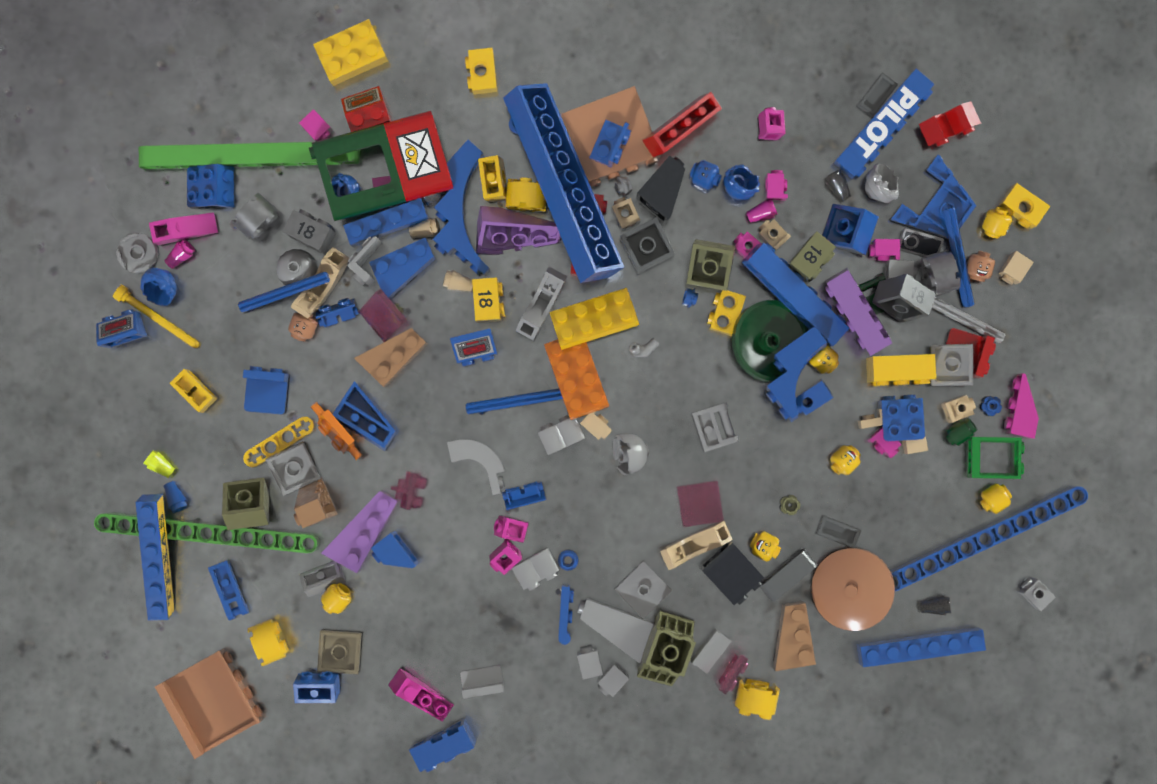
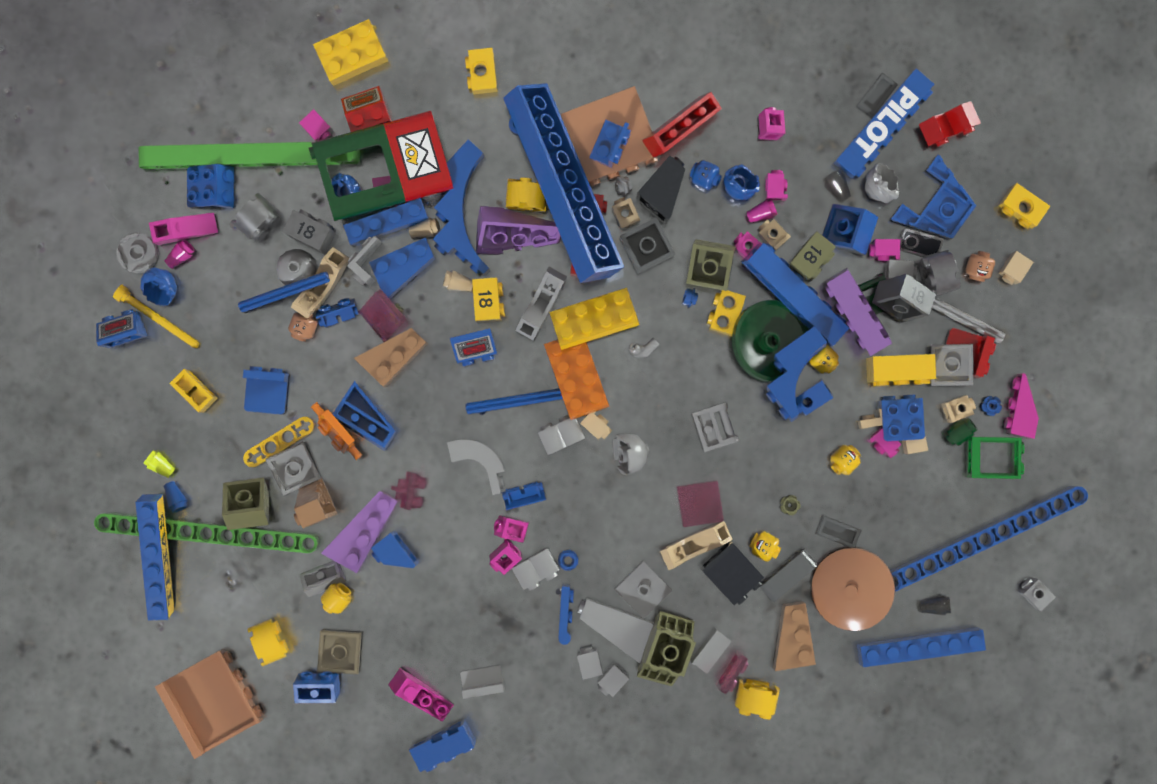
(228, 589): blue plate -> none
(493, 178): yellow brick -> none
(959, 256): blue axle -> none
(995, 498): yellow head -> none
(996, 222): yellow head -> none

